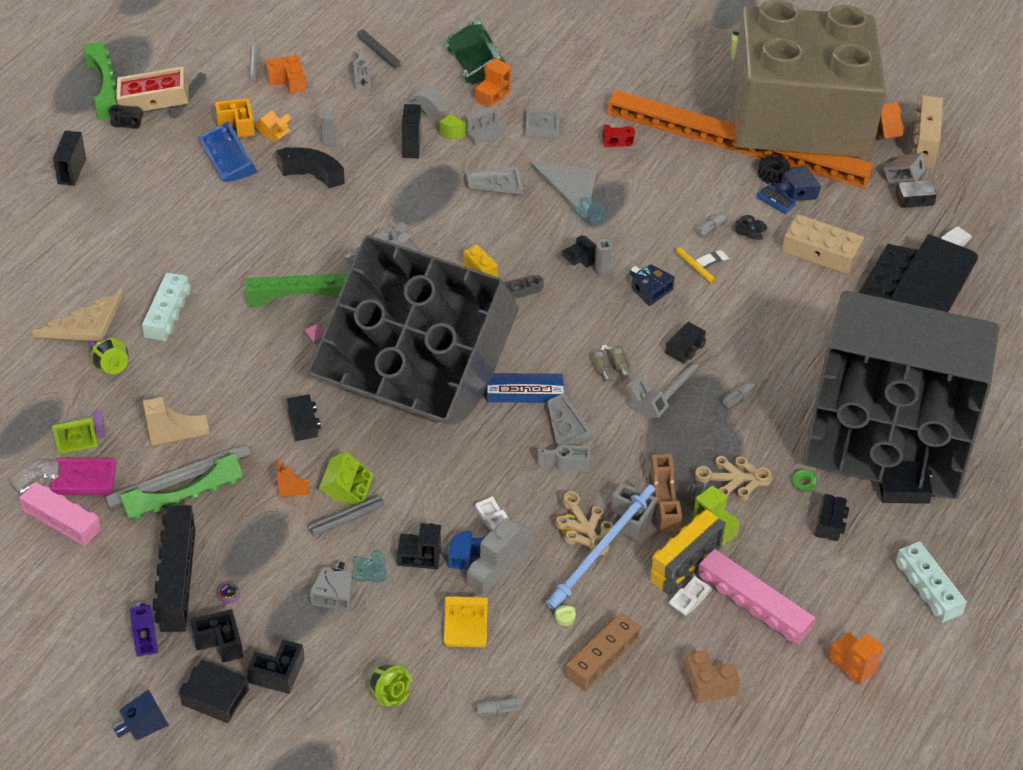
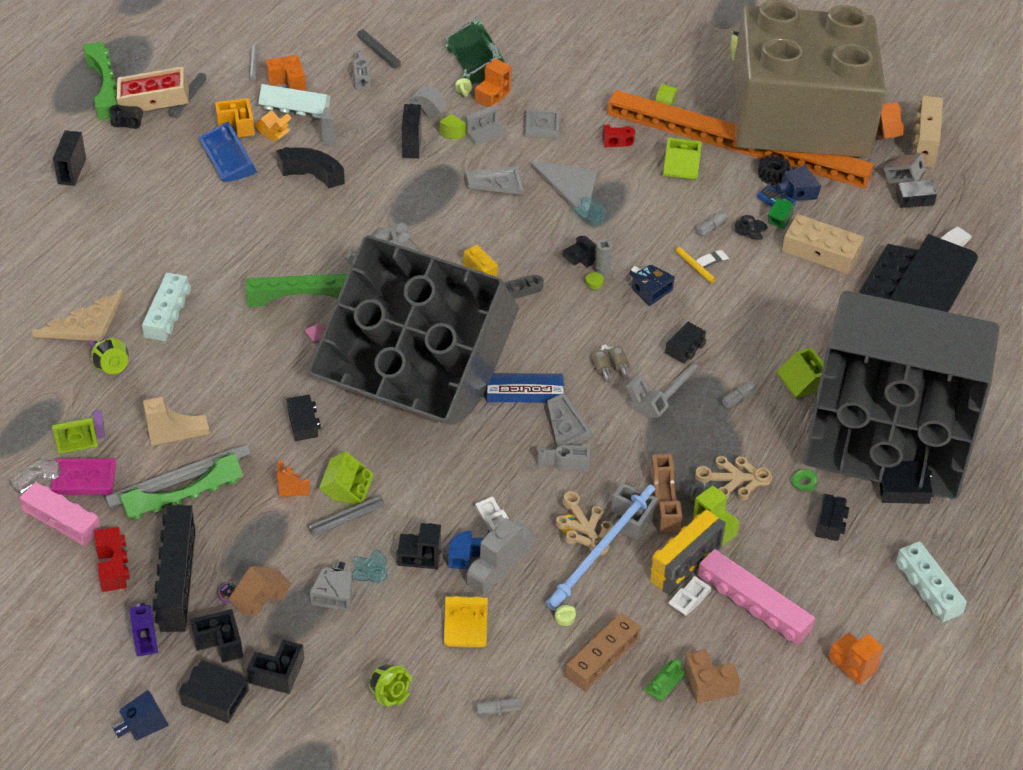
(112, 572): none -> red arch
(257, 587): none -> medium nougat brick
(293, 100): none -> light aqua brick
(463, 86): none -> yellowish green tile
(594, 280): none -> lime tile
(665, 680): none -> bright green hinge
(666, 94): none -> lime brick
(682, 158): none -> lime slope
(780, 213): none -> green brick
(802, 372): none -> lime slope

